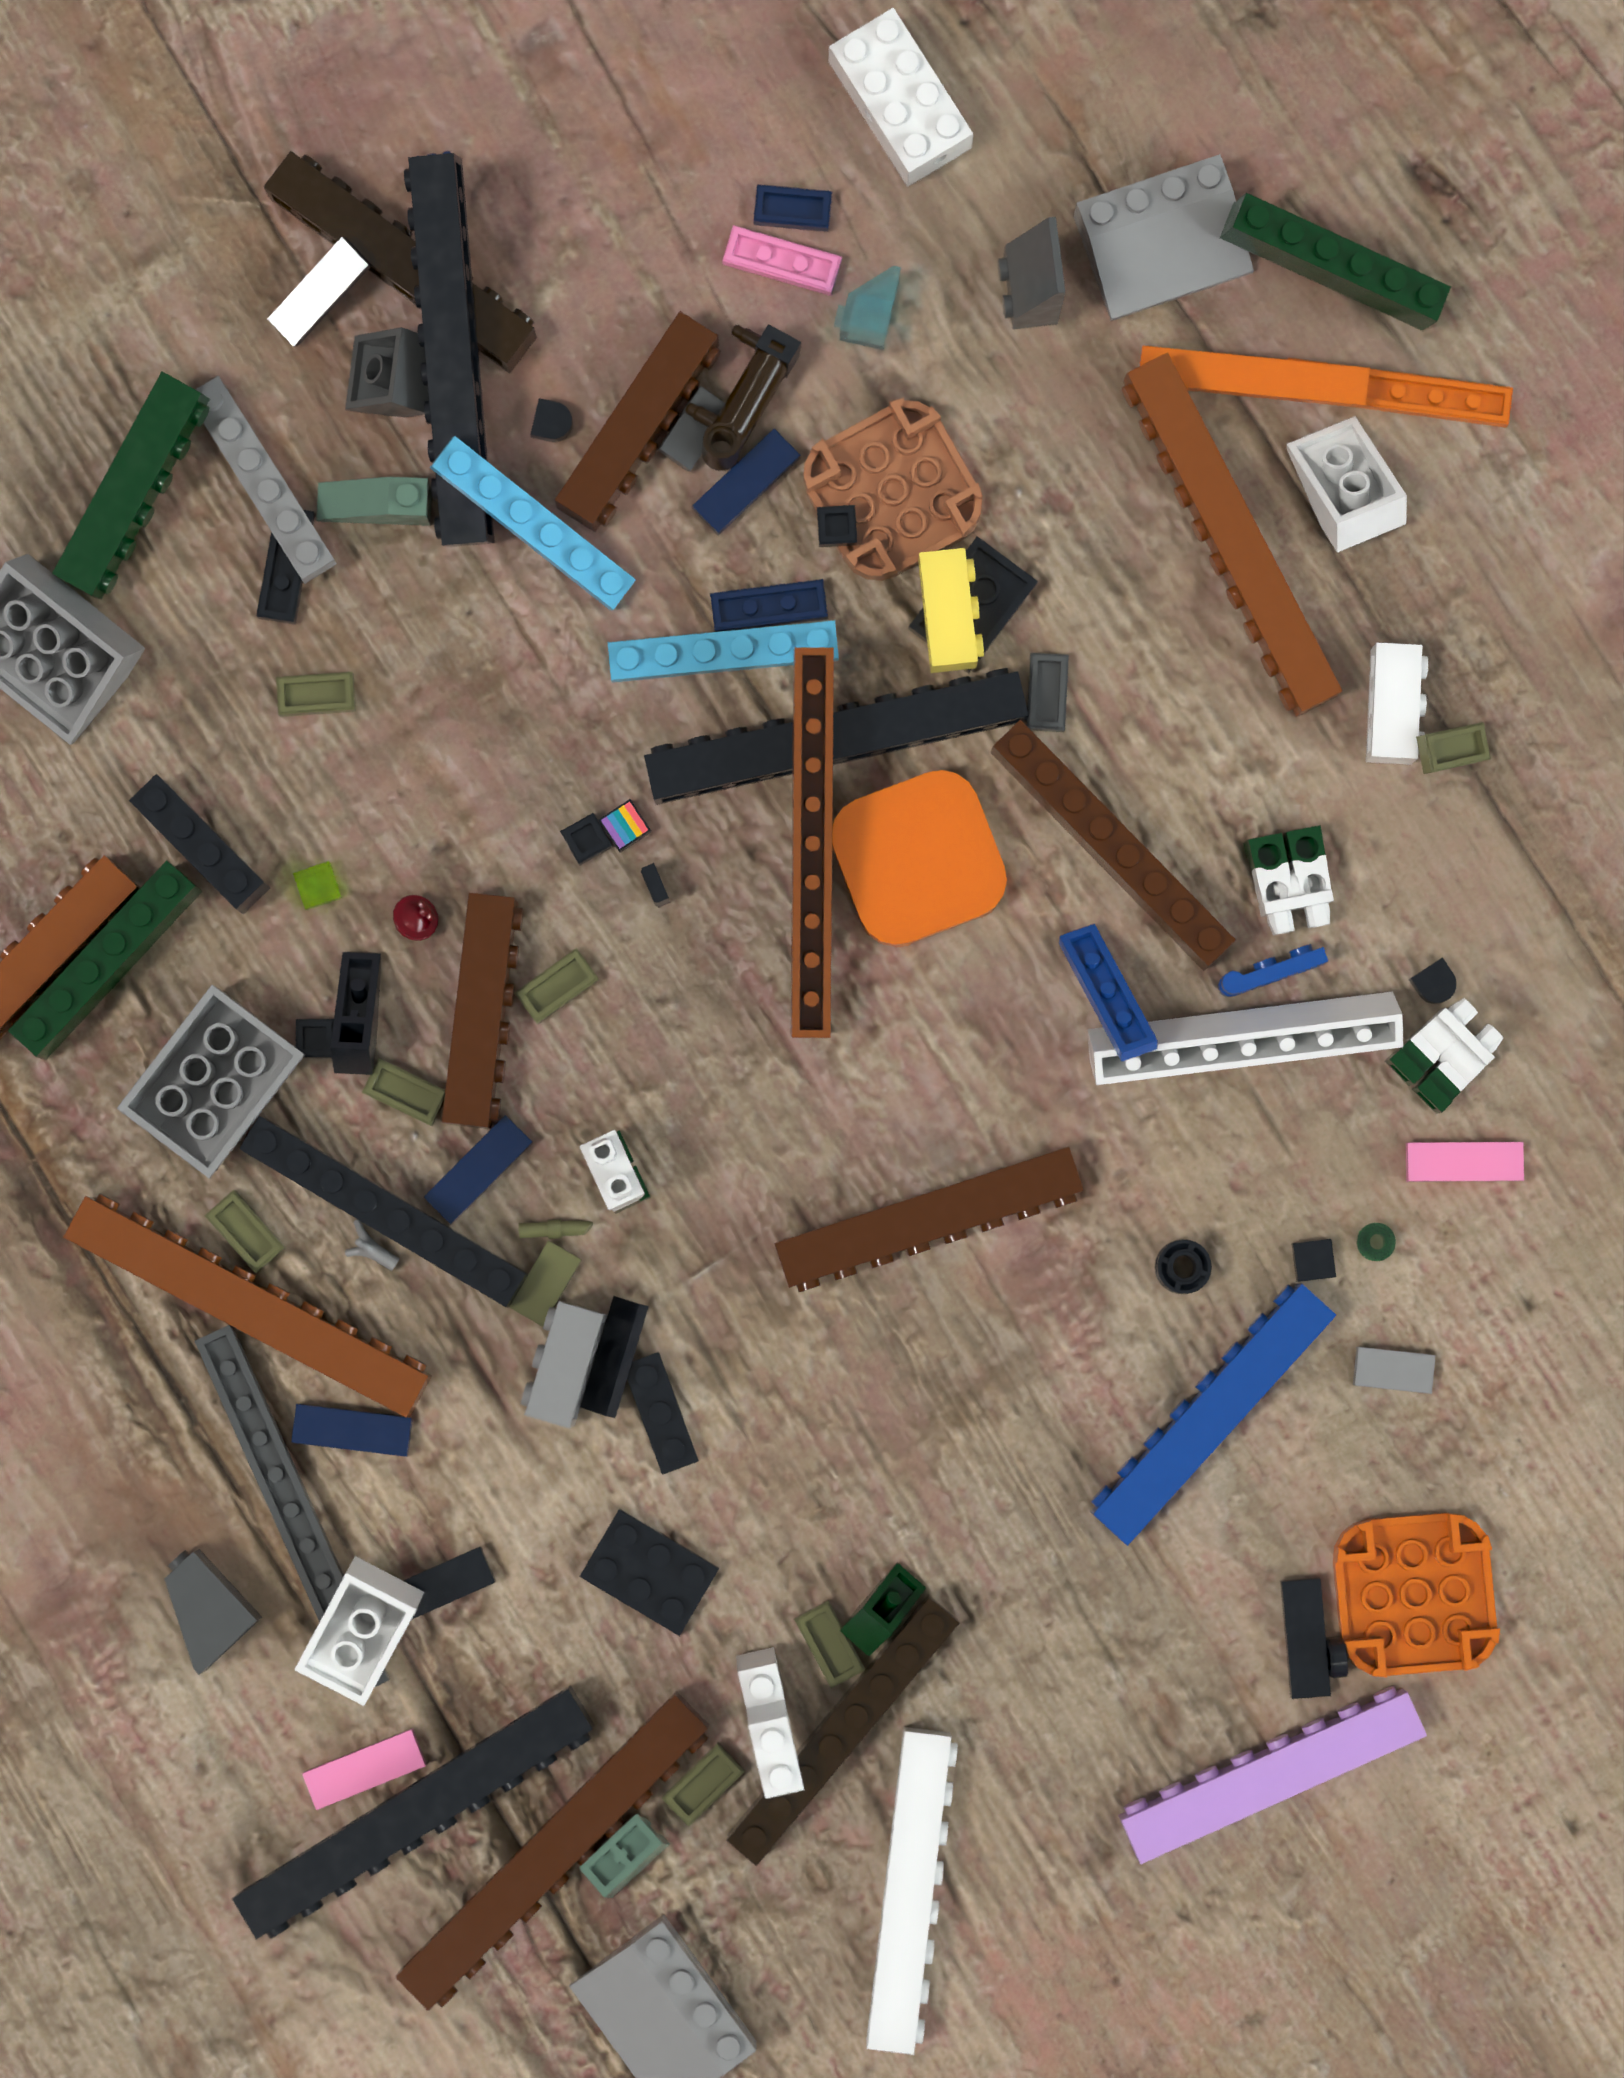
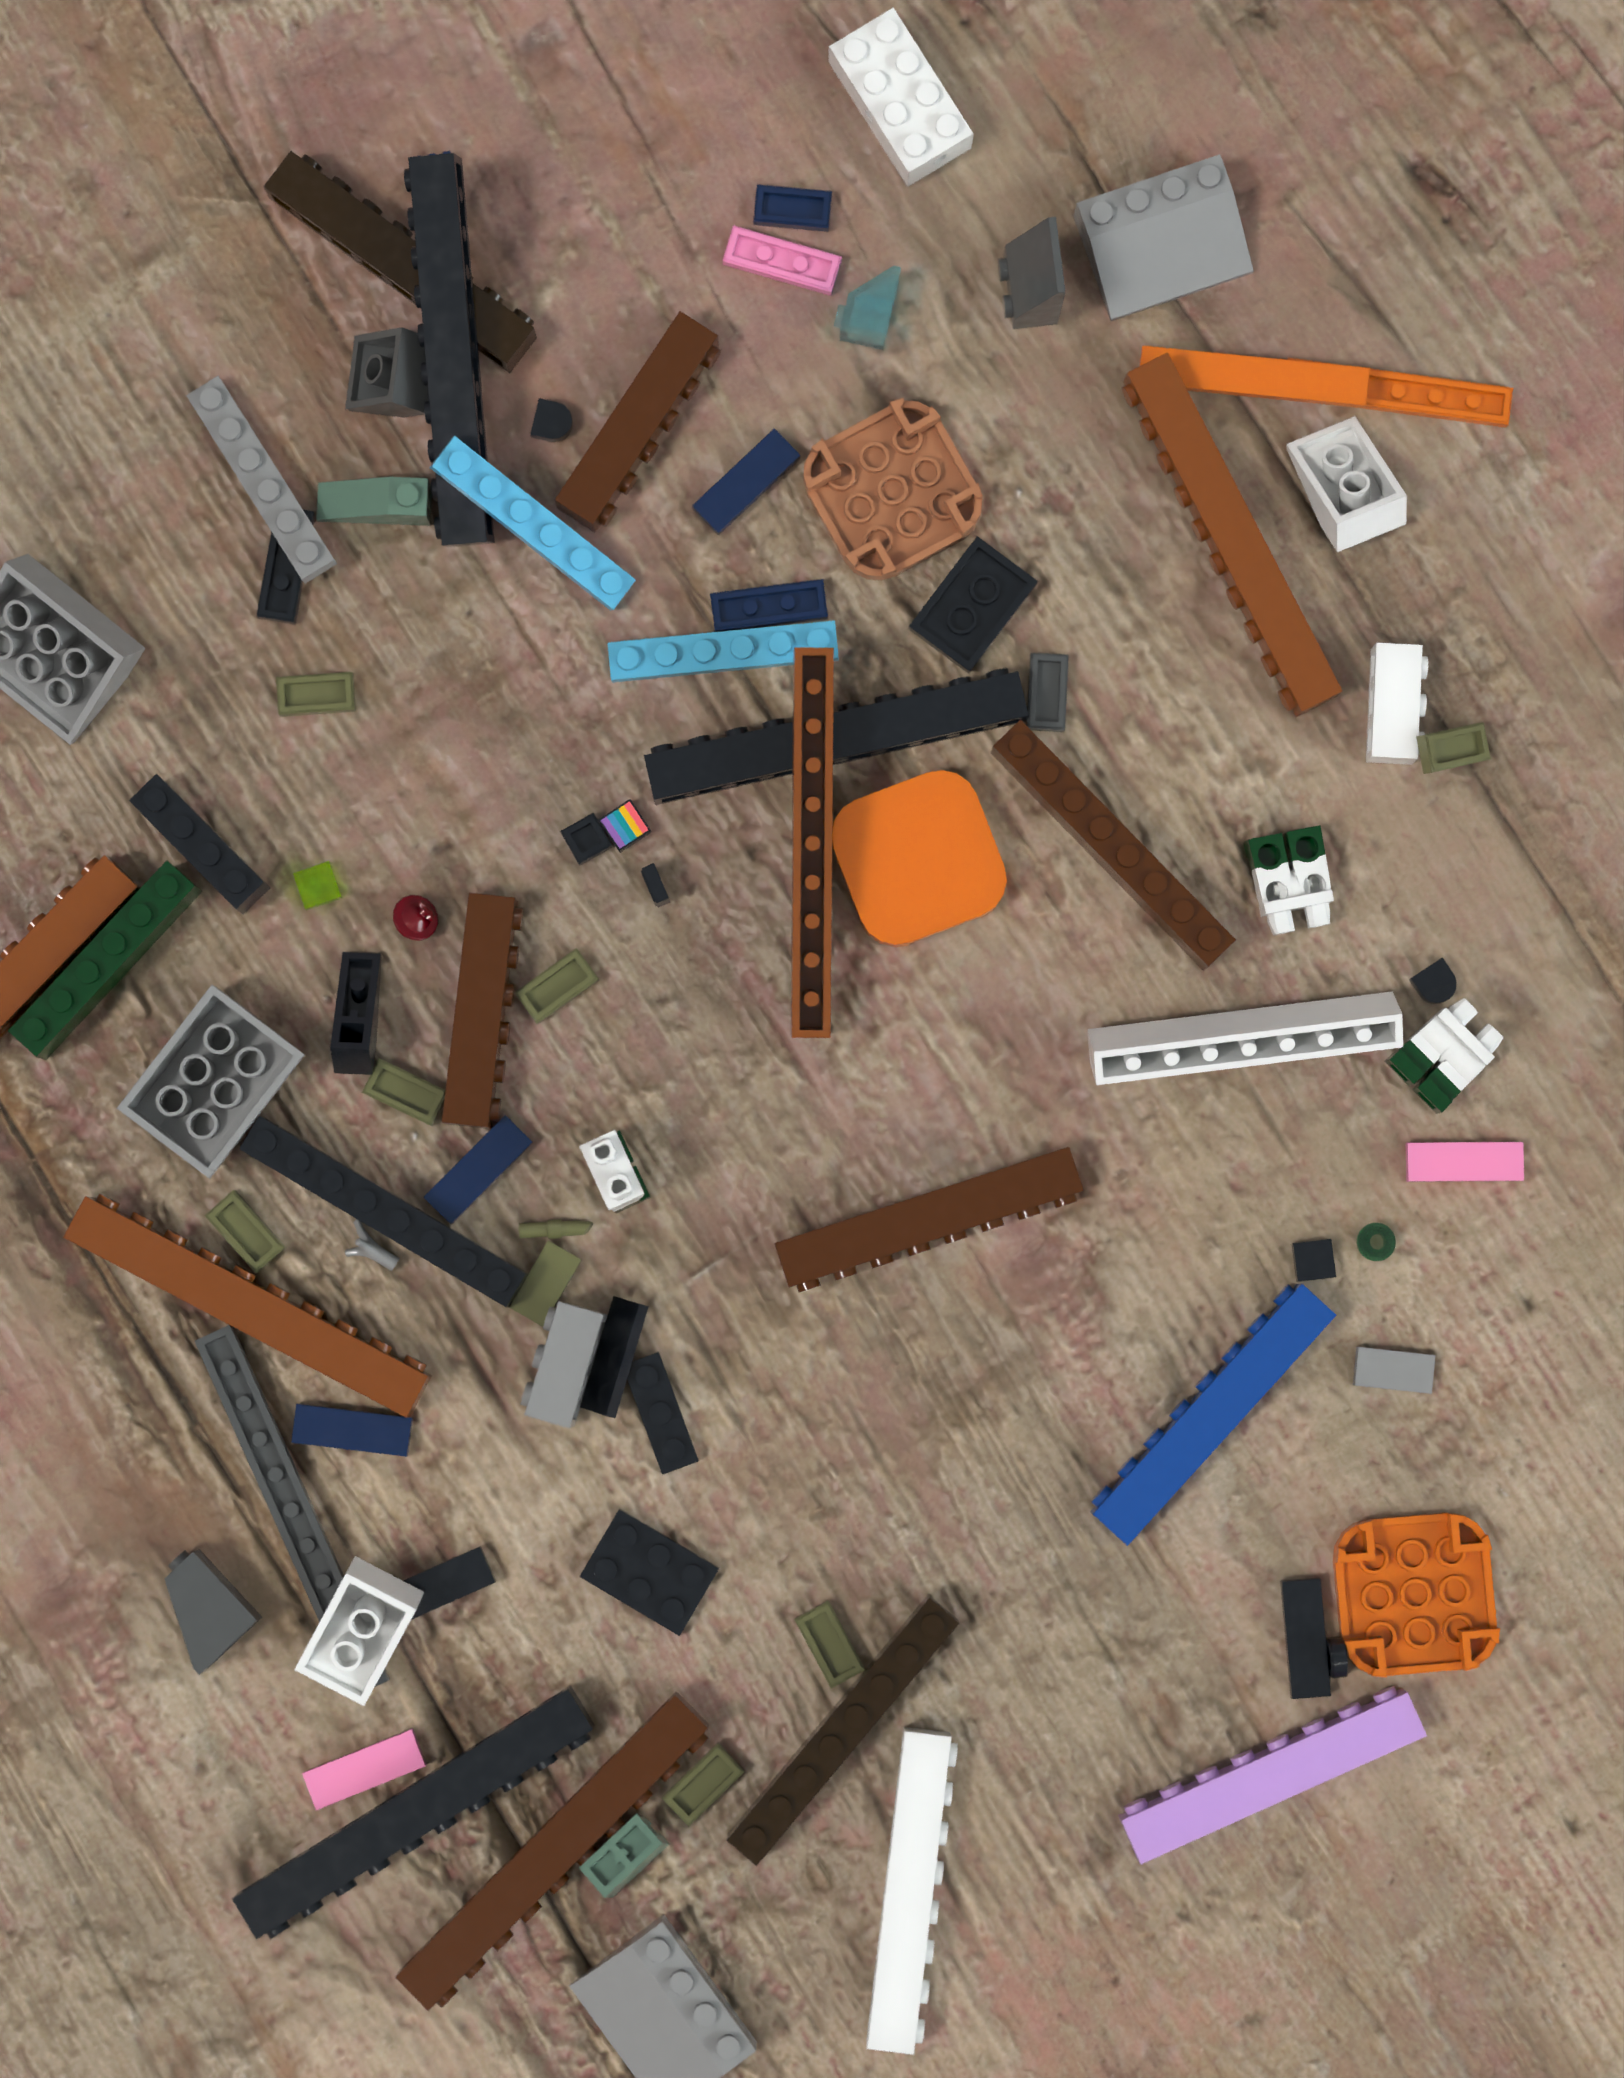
(131, 486): dark green brick -> none
(314, 1037): black tile -> none
(319, 291): tile -> none
(685, 437): dark grey tile -> none
(769, 1722): white arch -> none
(772, 360): dark brown piece -> none
(837, 526): black tile -> none
(883, 1609): dark green slope -> none
(949, 610): light yellow brick -> none
(1108, 992): blue plate -> none
(1201, 1266): black wheel -> none
(1270, 971): blue plate -> none
(1335, 262): dark green brick -> none

